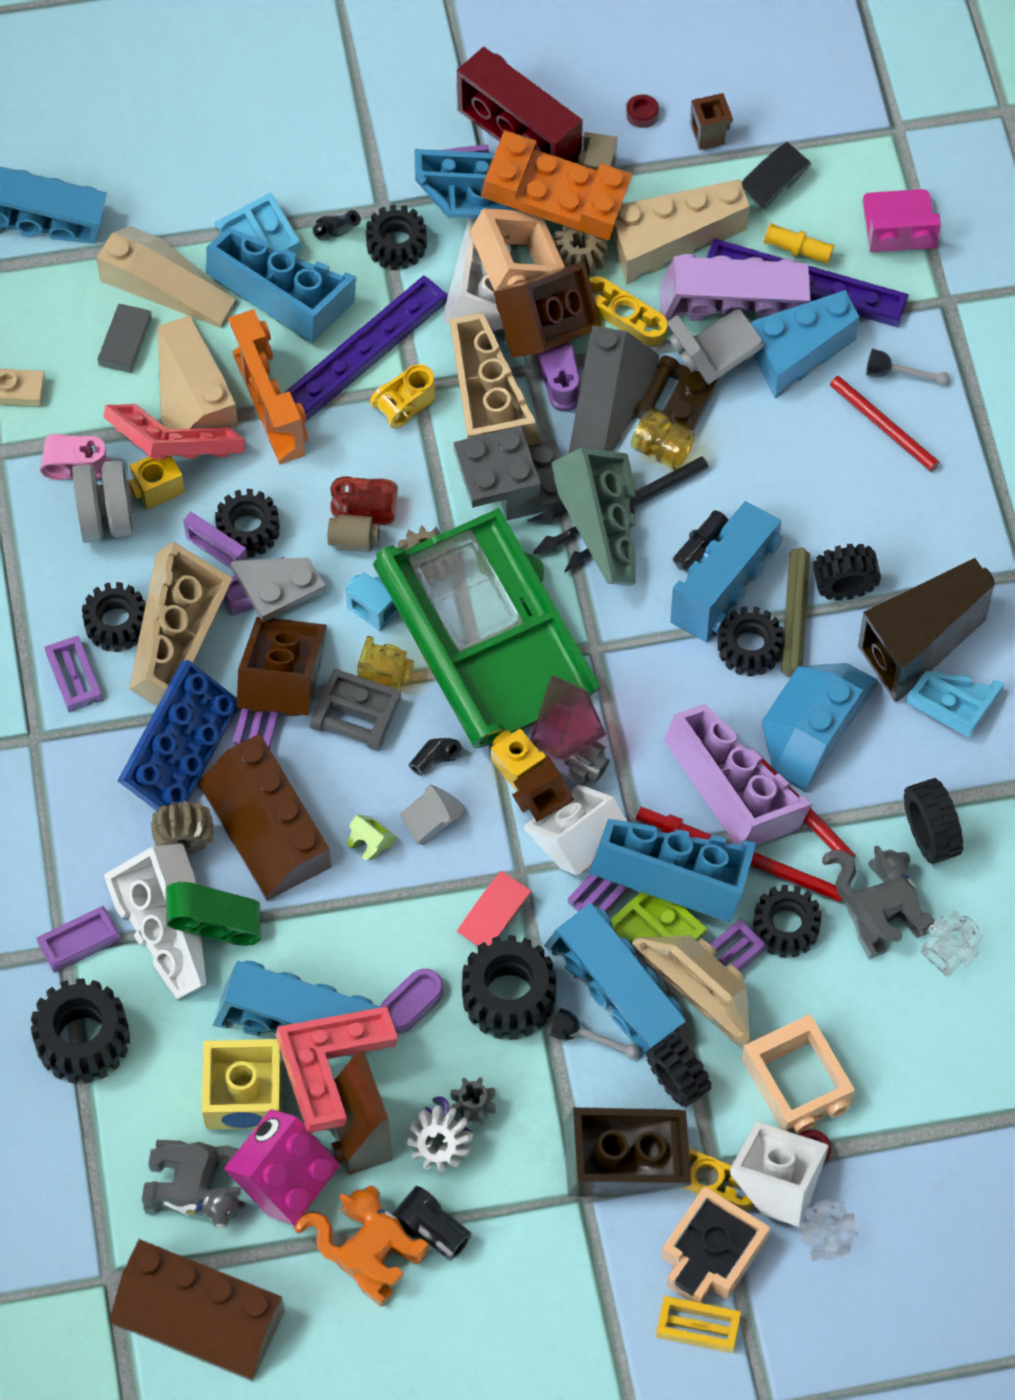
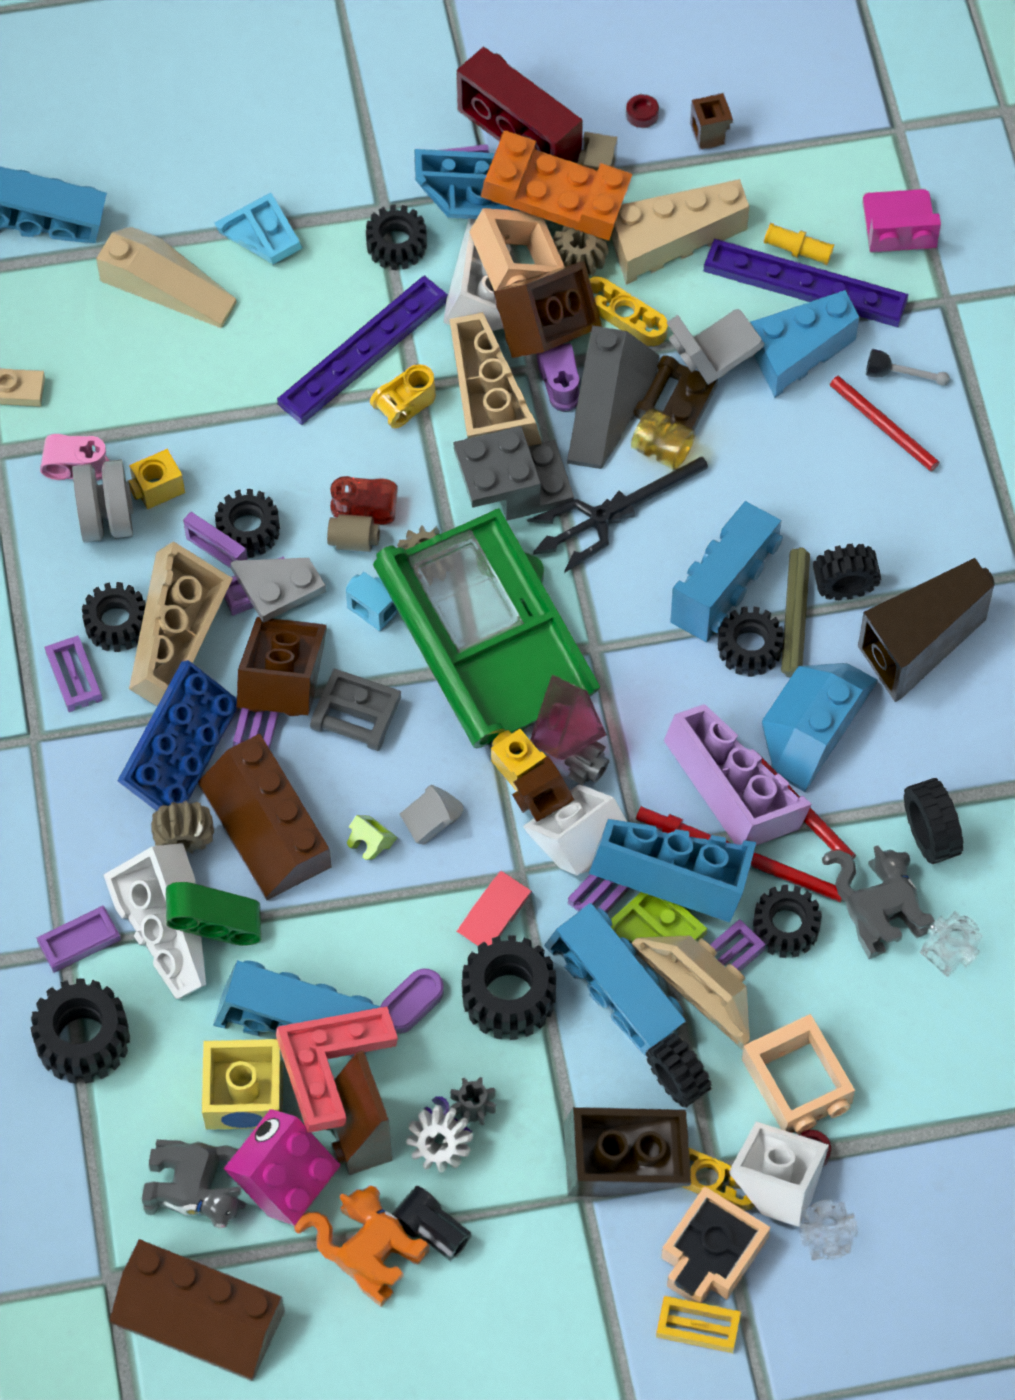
(124, 338): dark grey tile -> none
(163, 442): coral plate -> none
(190, 381): tan wedge -> none
(277, 411): orange piece -> none
(279, 283): dark azure wedge -> none
(335, 225): black arm -> none
(384, 664): clear yellow brick -> none
(433, 752): black arm -> none
(568, 1027): hinge -> none
(597, 496): sand green wedge -> none
(699, 540): black axle -> none
(725, 284): lavender wedge -> none
(774, 174): black slope -> none
(954, 699): medium azure wing -> none

